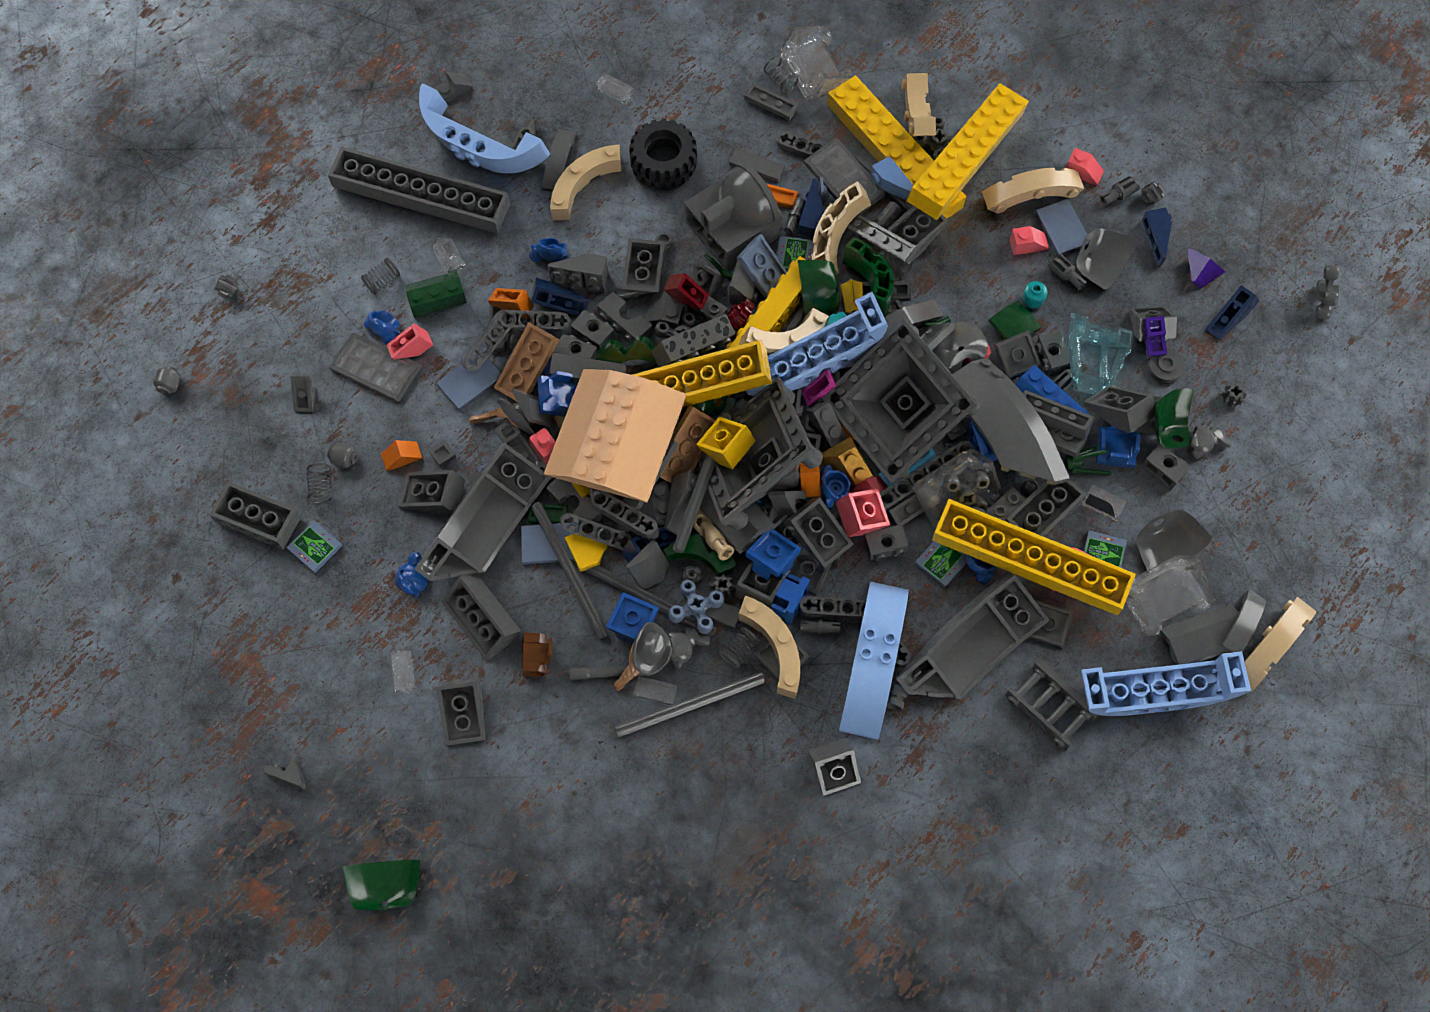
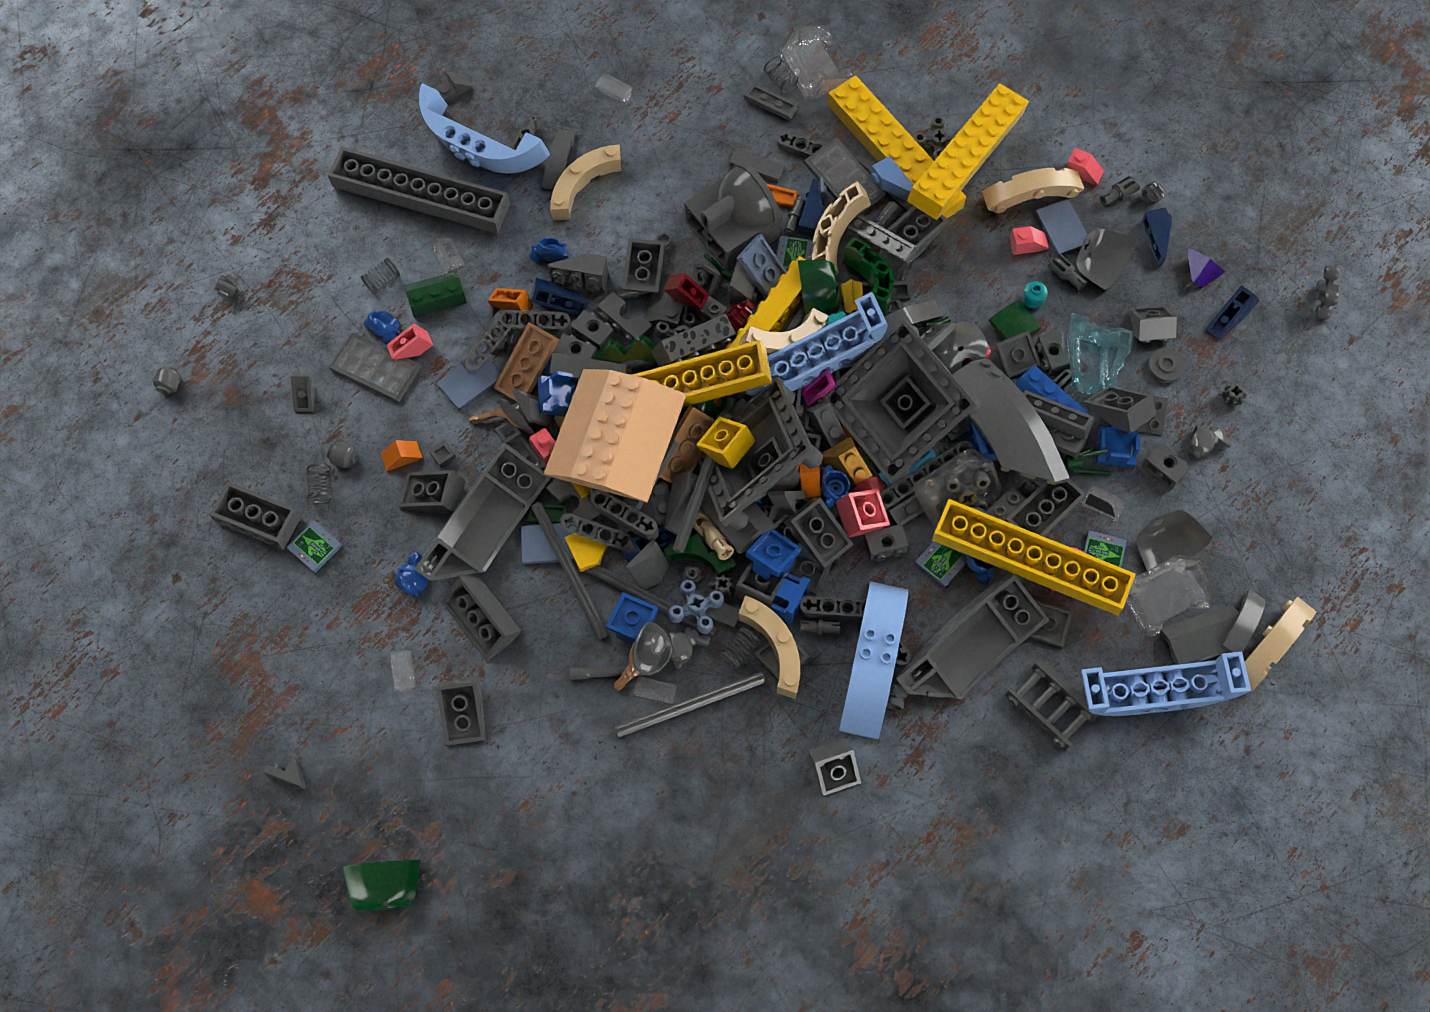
(535, 654): reddish brown piece -> none
(663, 134): black tyre -> none
(917, 110): tan brick -> none
(1155, 336): dark purple slope -> none
(1173, 416): dark green piece -> none

